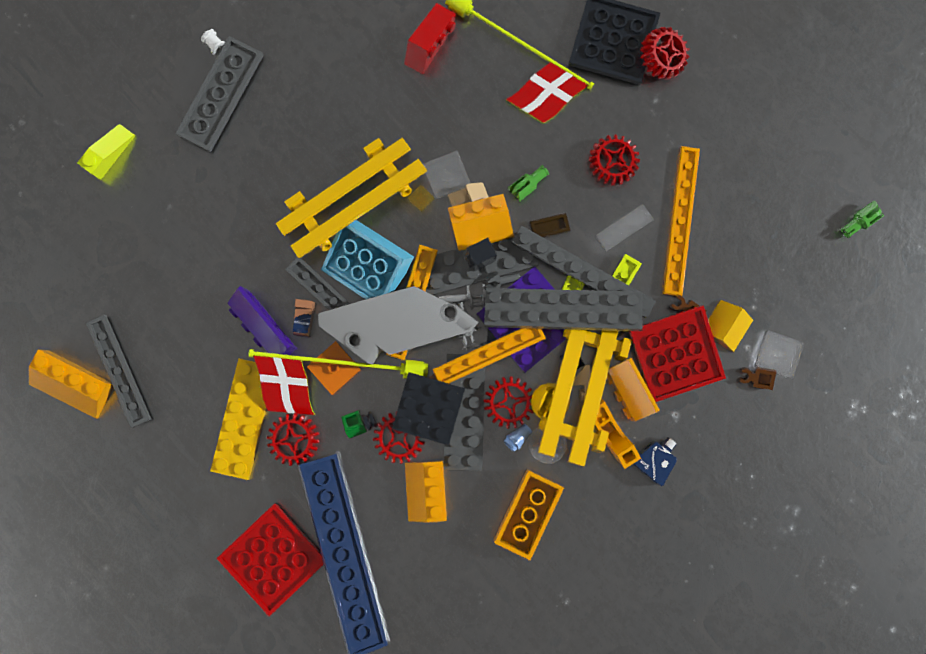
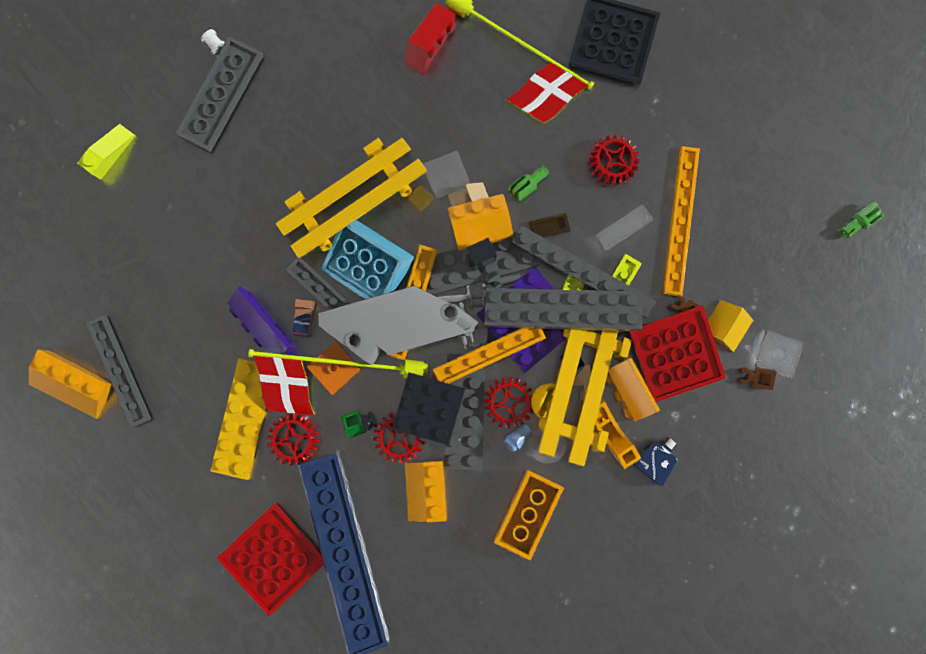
(670, 48): red gear -> none

